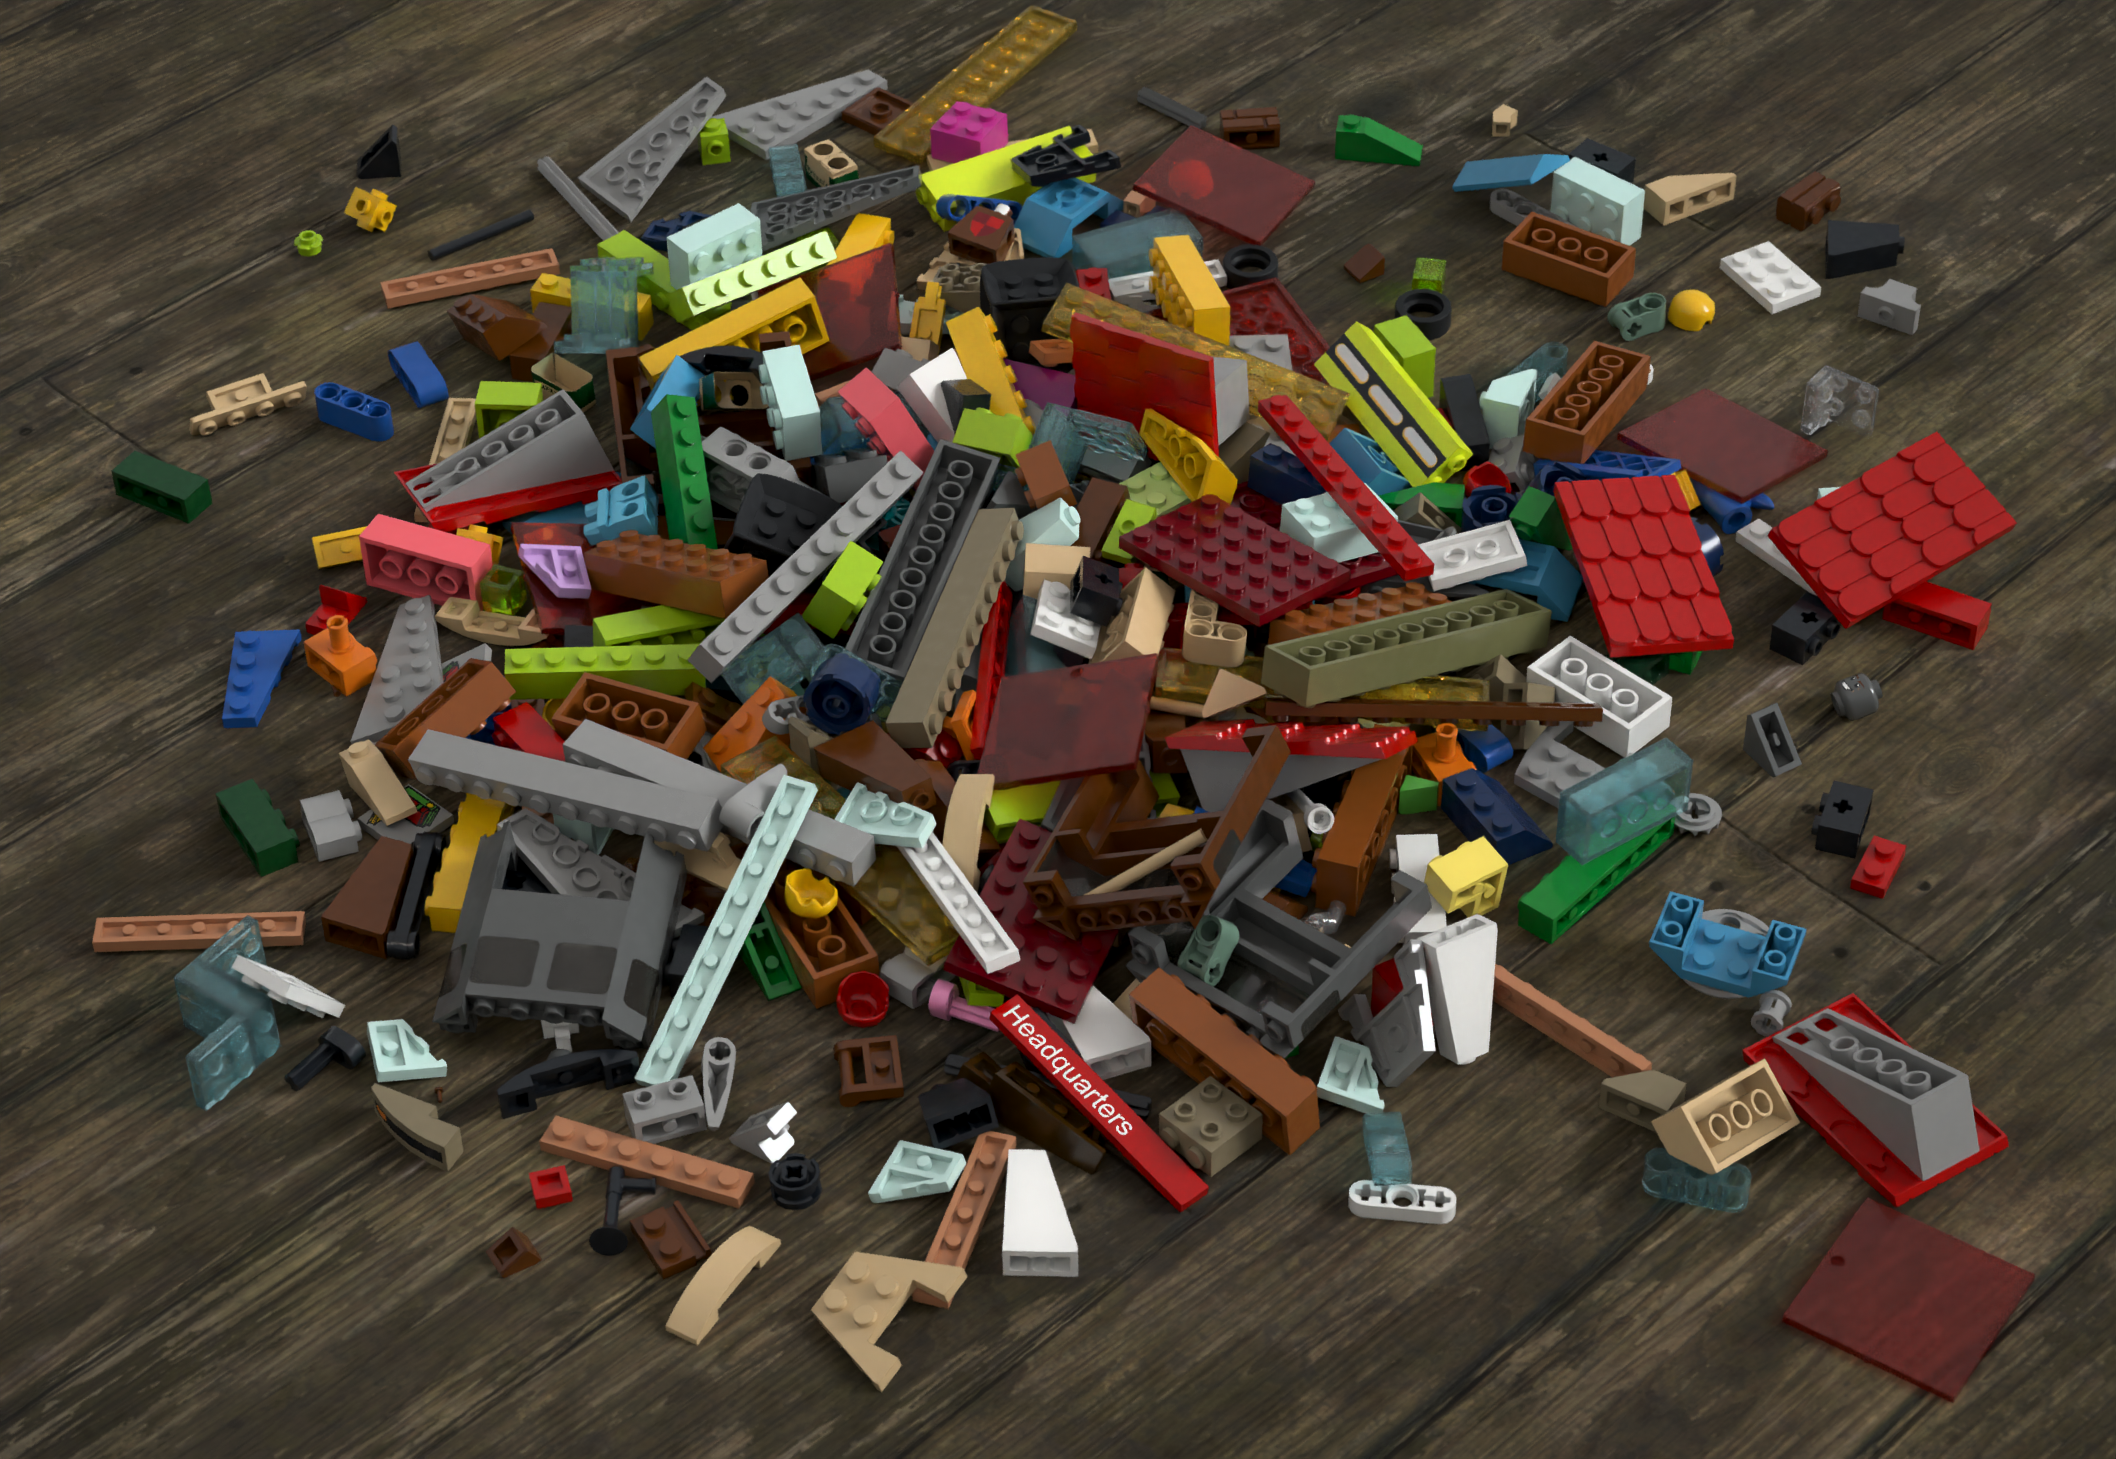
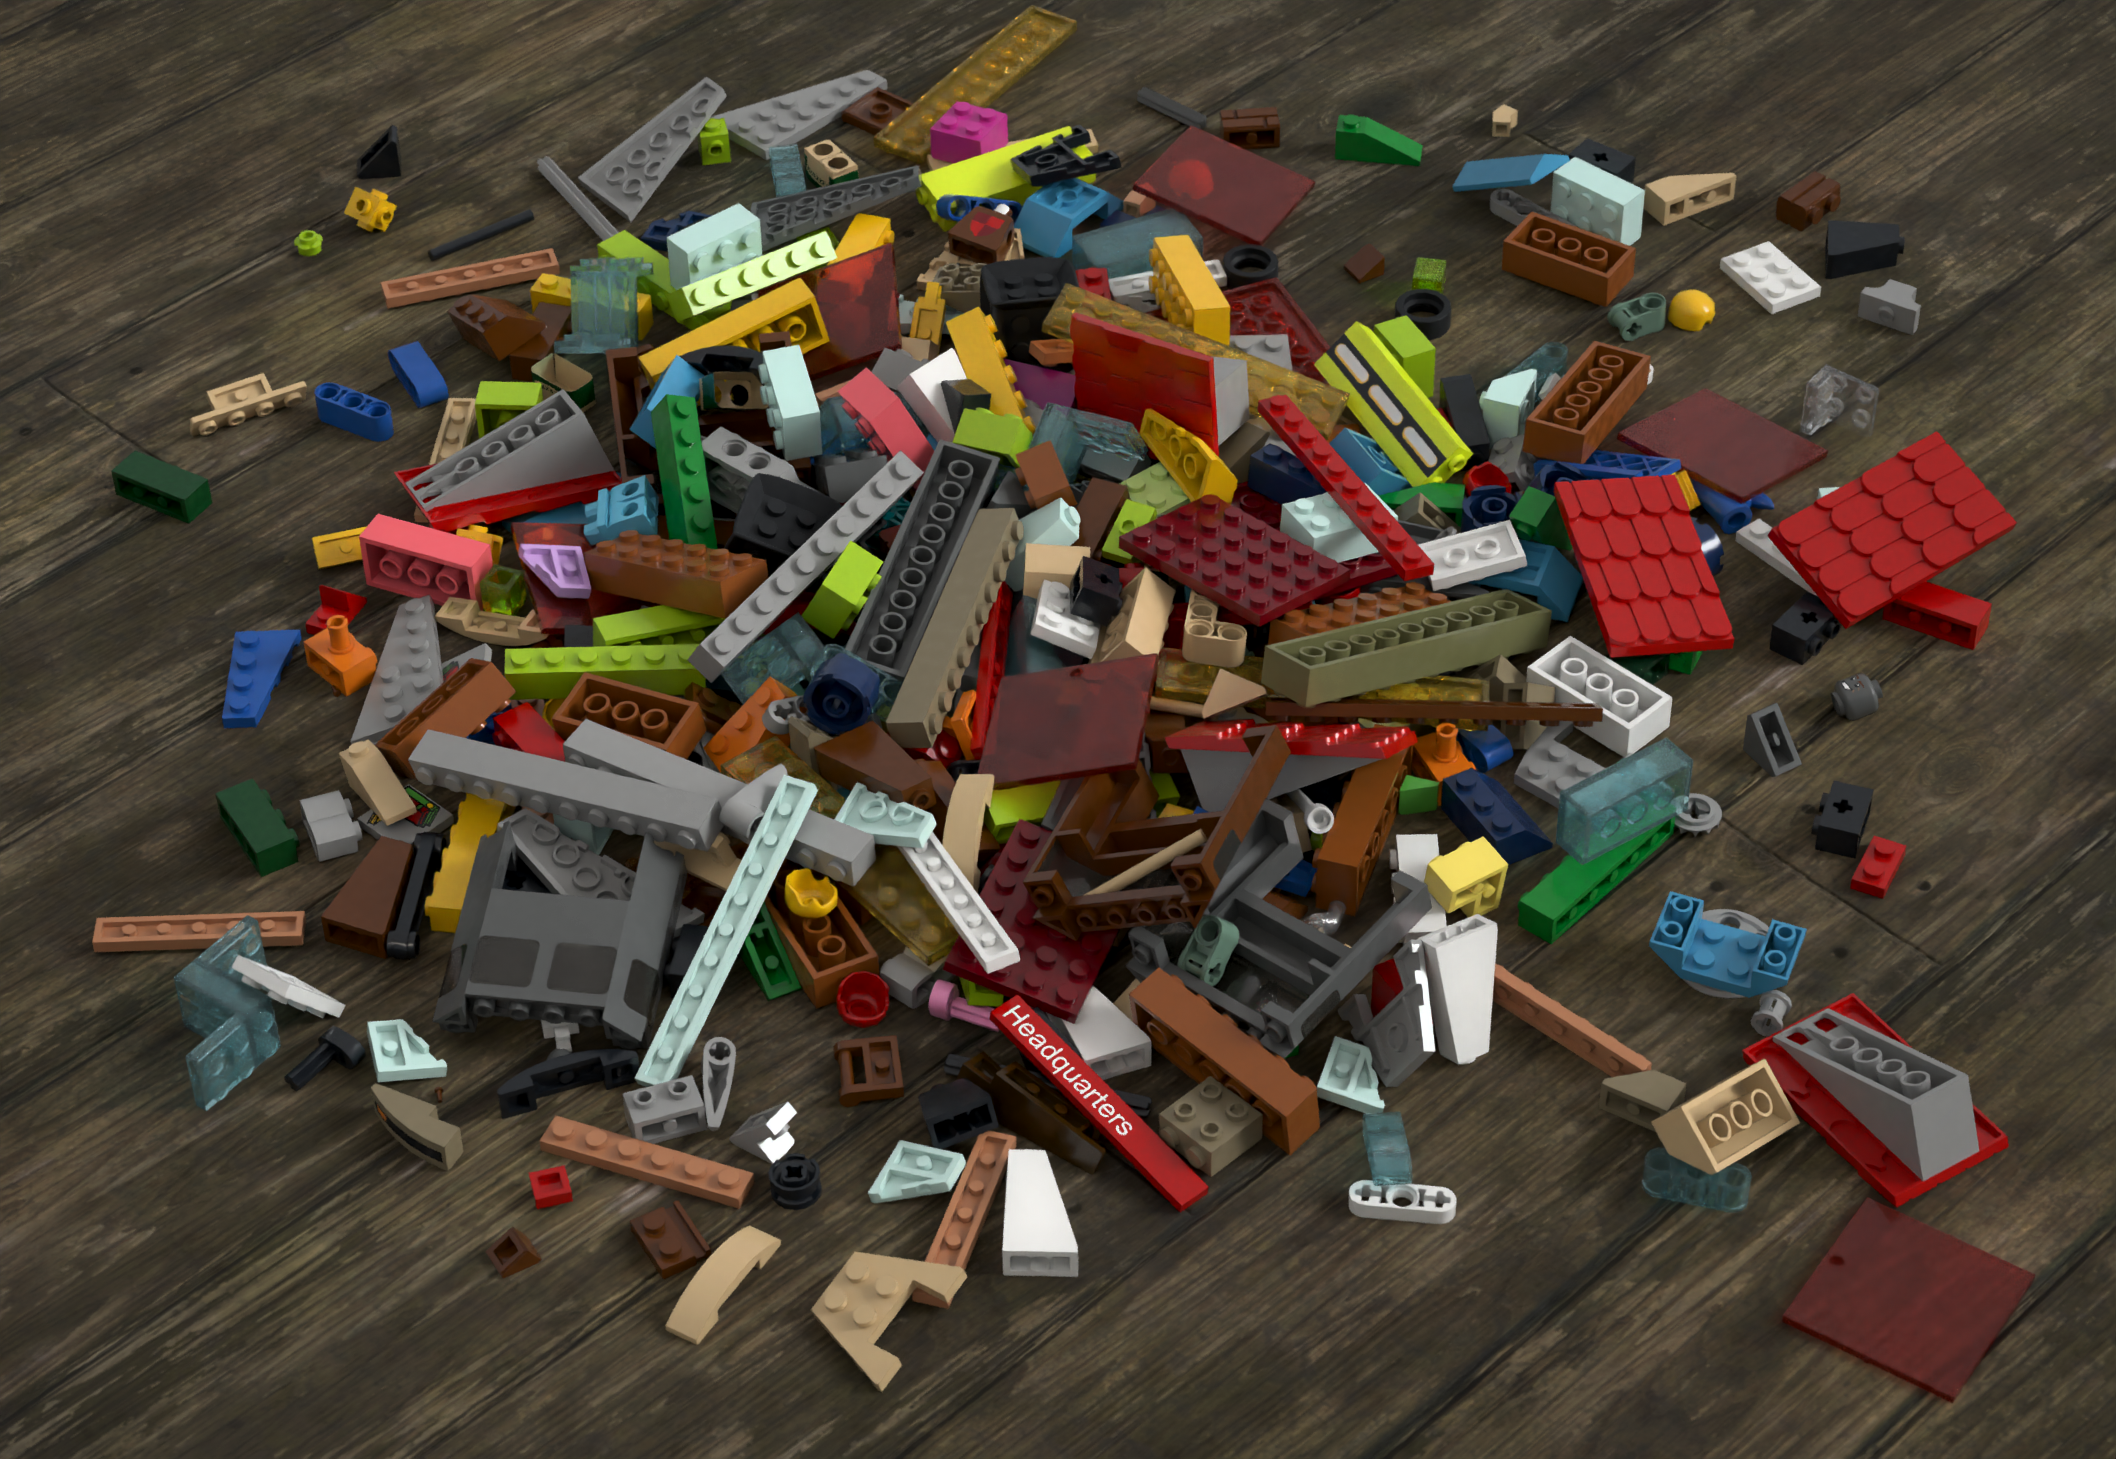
(609, 1239): black piece -> none

